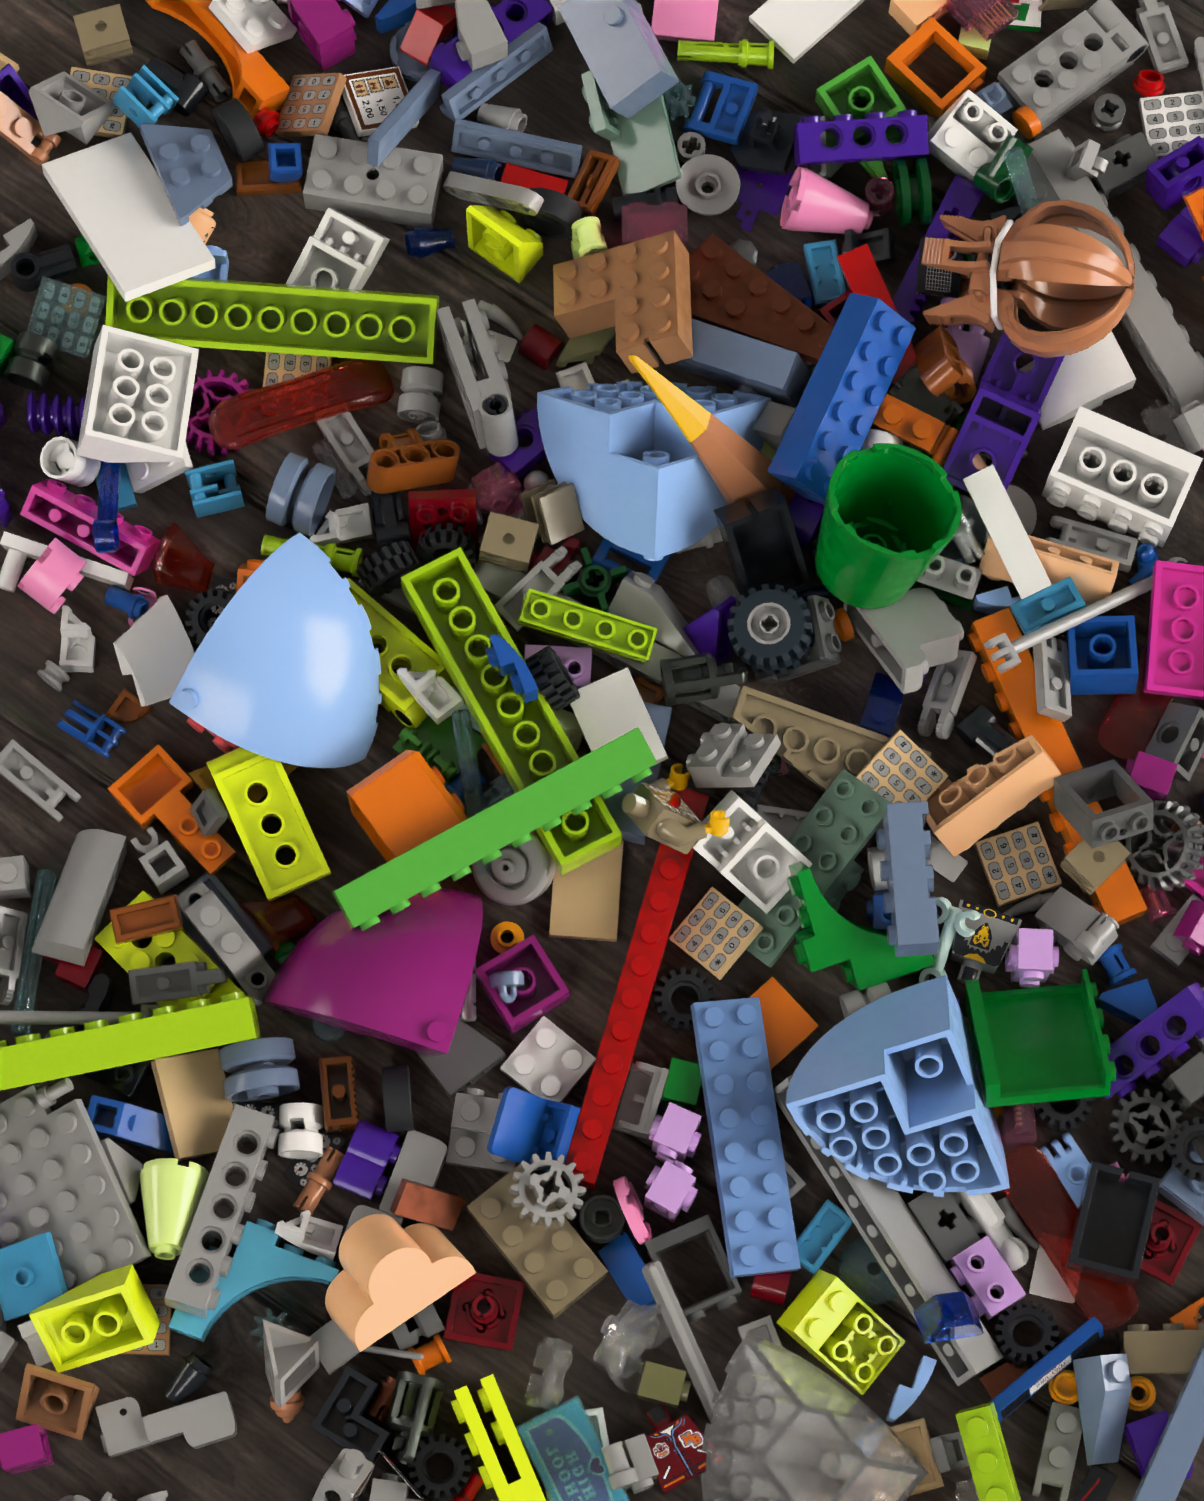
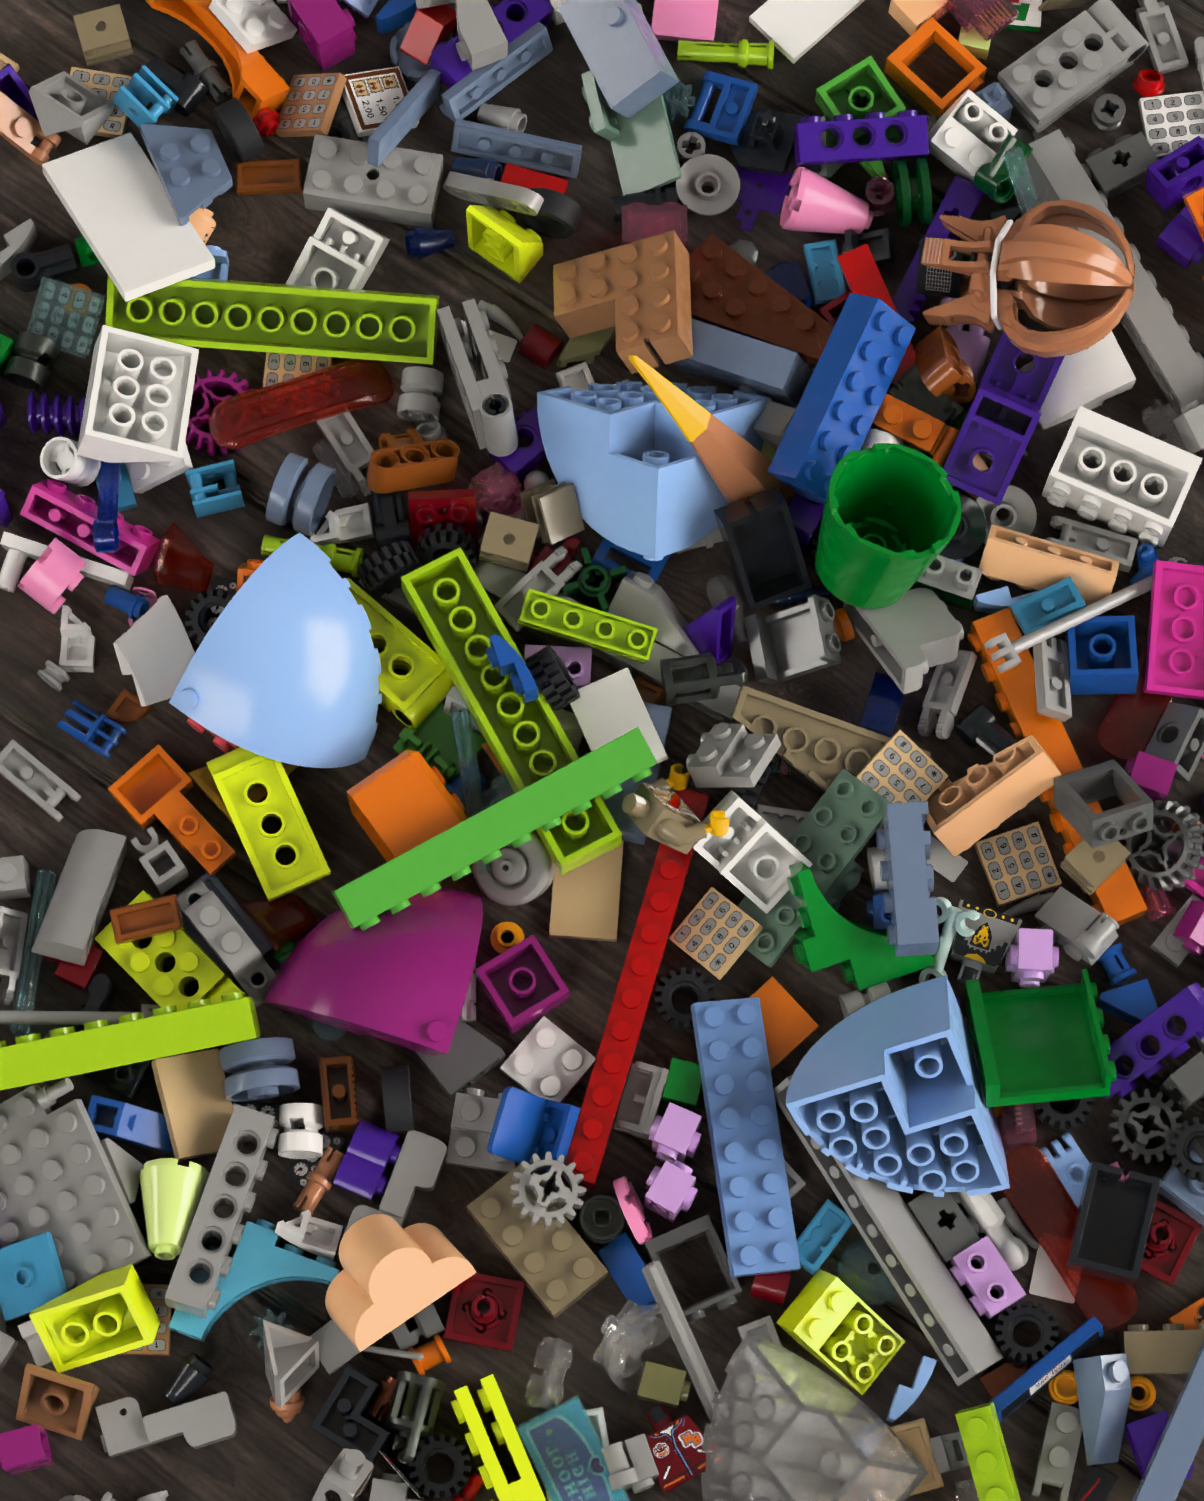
(173, 982): dark grey hinge -> none
(209, 812): dark grey plate -> none
(285, 162): blue brick -> none
(427, 1204): copper tile -> none
(431, 693): white slope -> none
(506, 980): sand blue tile -> none
(587, 237): yellowish green piece -> none
(596, 183): dark orange tile -> none
(771, 629): black wheel -> none
(948, 1318): clear blue slope -> none
(966, 539): clear arm -> none
(1007, 531): white tile -> none
(1027, 122): orange tile -> none
(1085, 161): light grey tile -> none

